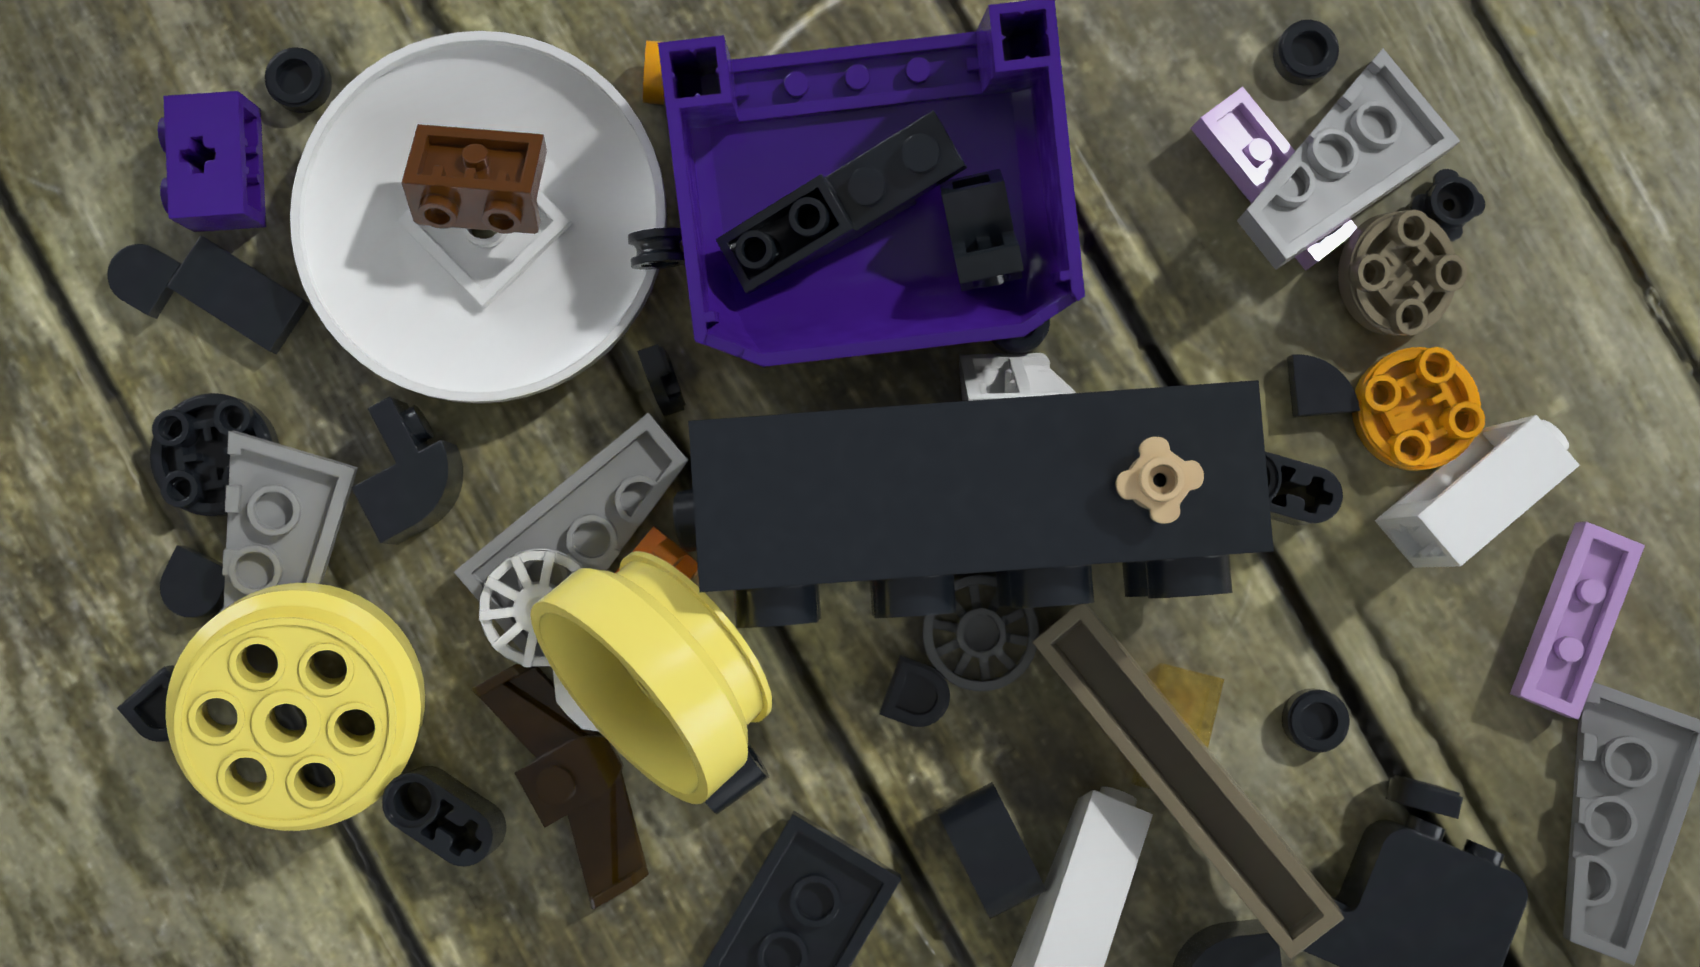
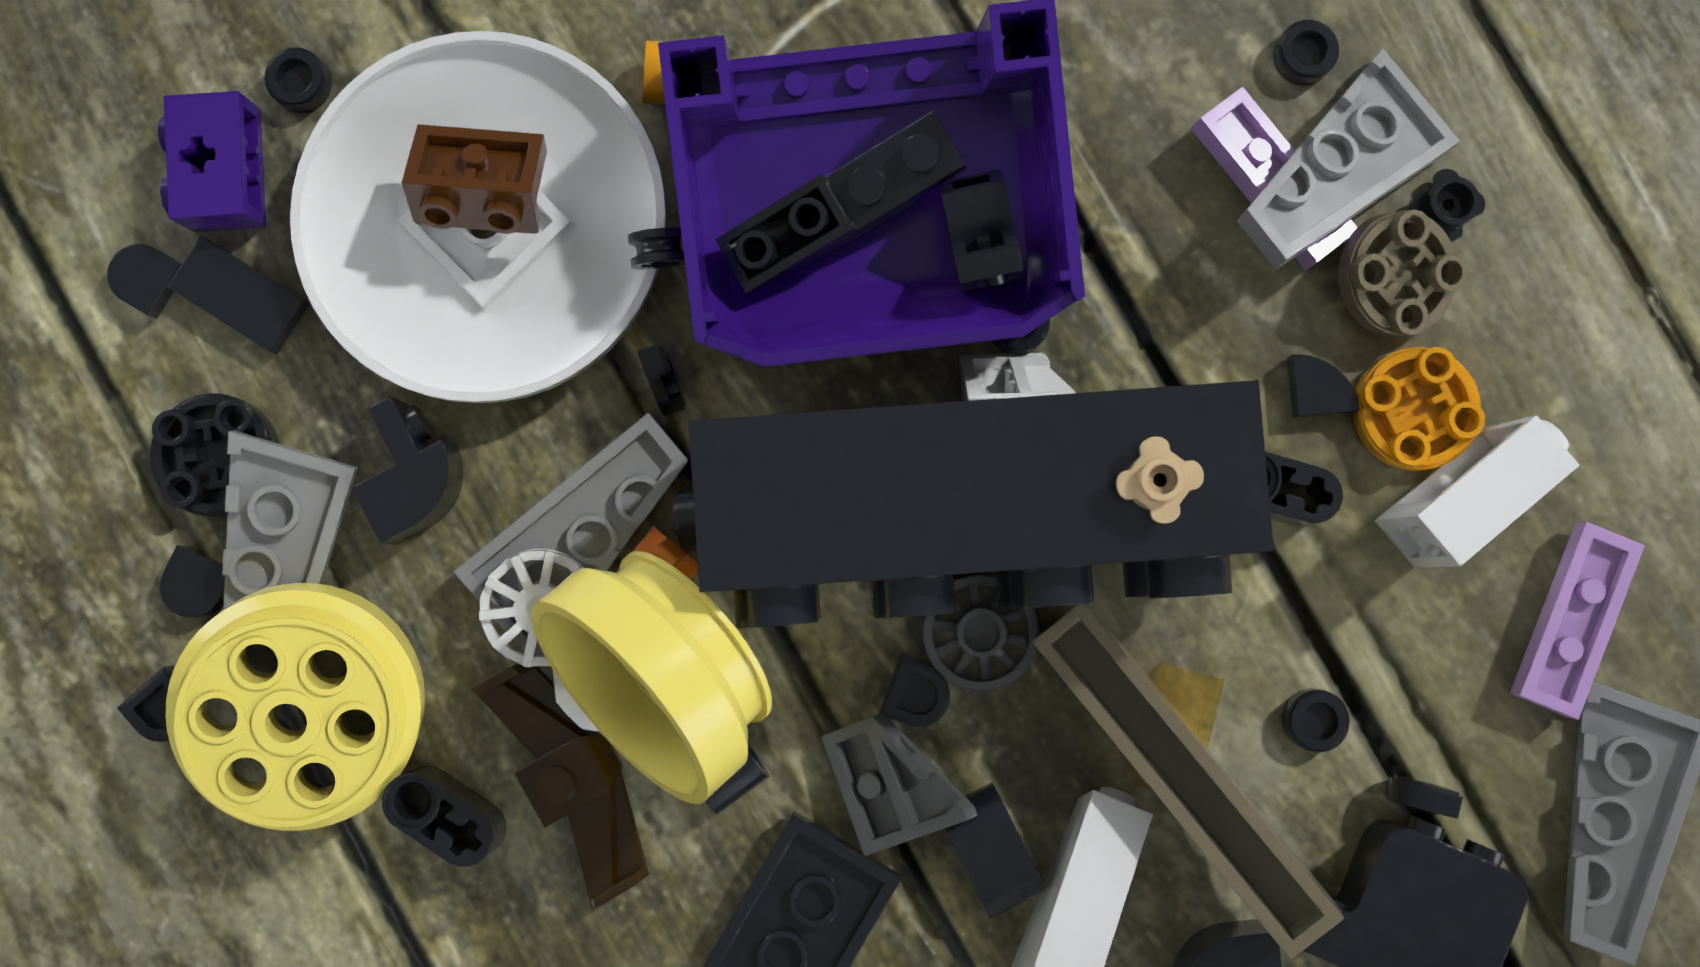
(891, 785): none -> dark grey wing

